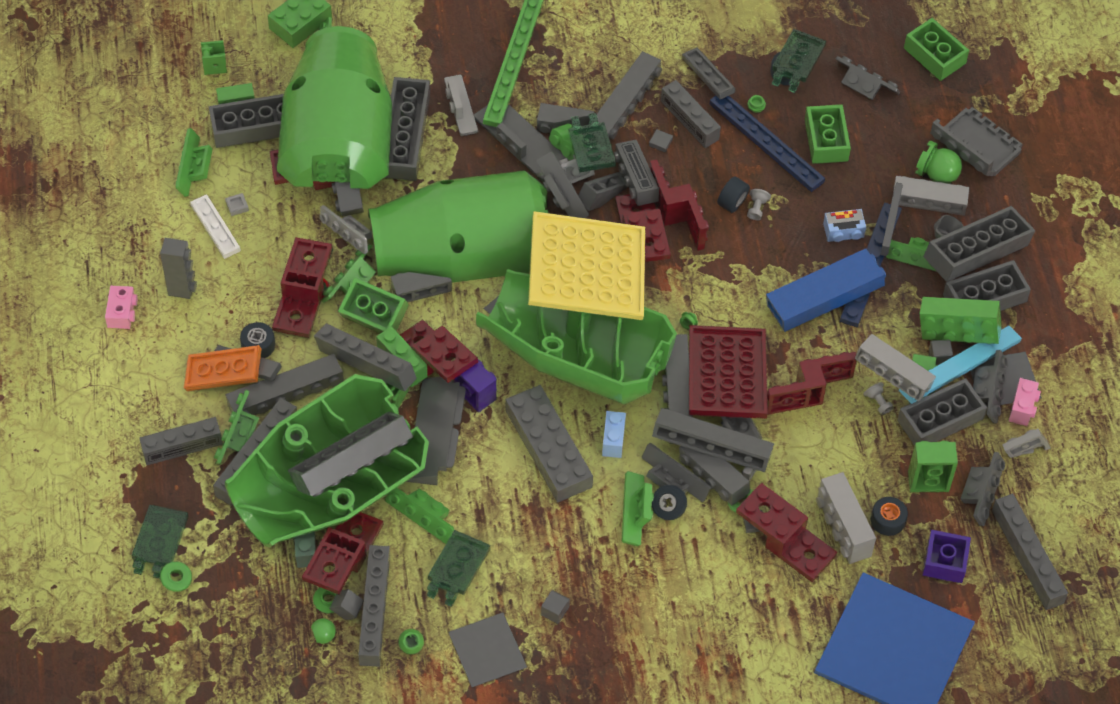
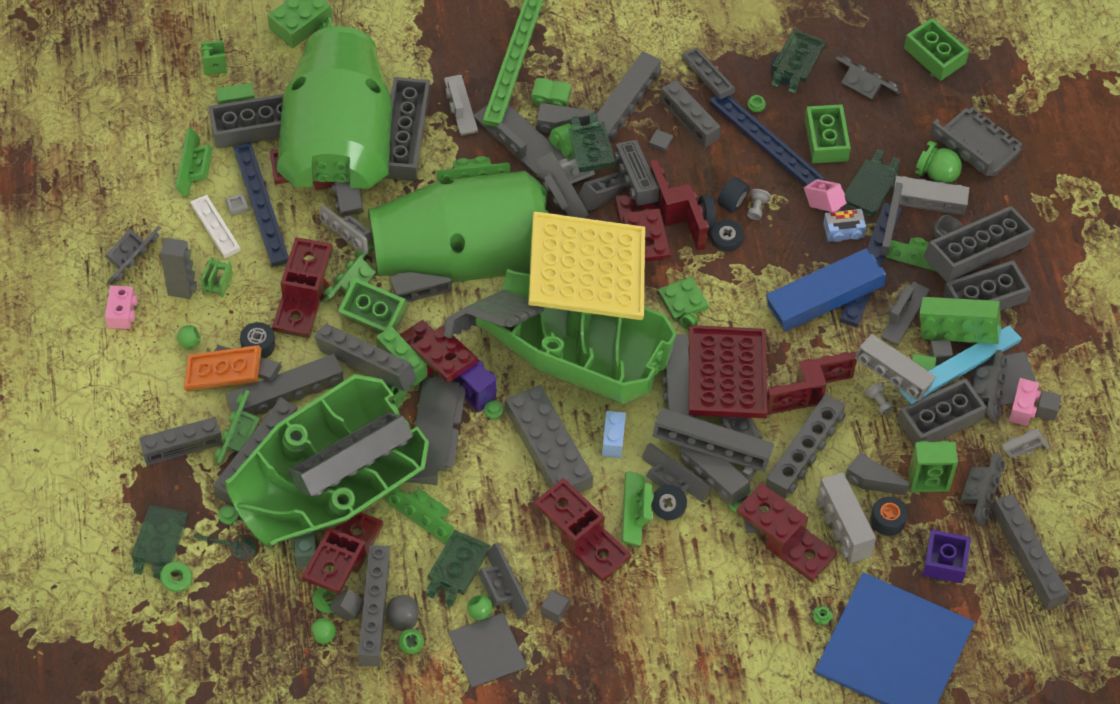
(126, 249): none -> dark grey bracket
(188, 337): none -> bright green piece
(209, 276): none -> bright green piece
(228, 515): none -> bright green plate
(241, 548): none -> piece
(261, 204): none -> dark blue plate
(402, 612): none -> dark grey hair
(472, 167): none -> bright green bracket
(479, 607): none -> bright green piece
(493, 410): none -> bright green plate
(500, 308): none -> dark grey hinge
(502, 584): none -> dark grey bracket
(550, 92): none -> bright green brick
(582, 529): none -> dark red bracket
(682, 297): none -> bright green plate
(708, 207): none -> black bush
(724, 242): none -> black bush
(822, 620): none -> bright green plate
(825, 195): none -> bright pink brick
(826, 408): none -> dark grey brick
(872, 184): none -> clear green tile
(873, 476): none -> dark grey slope
(904, 312): none -> dark grey bracket
(1048, 405): none -> dark grey piece

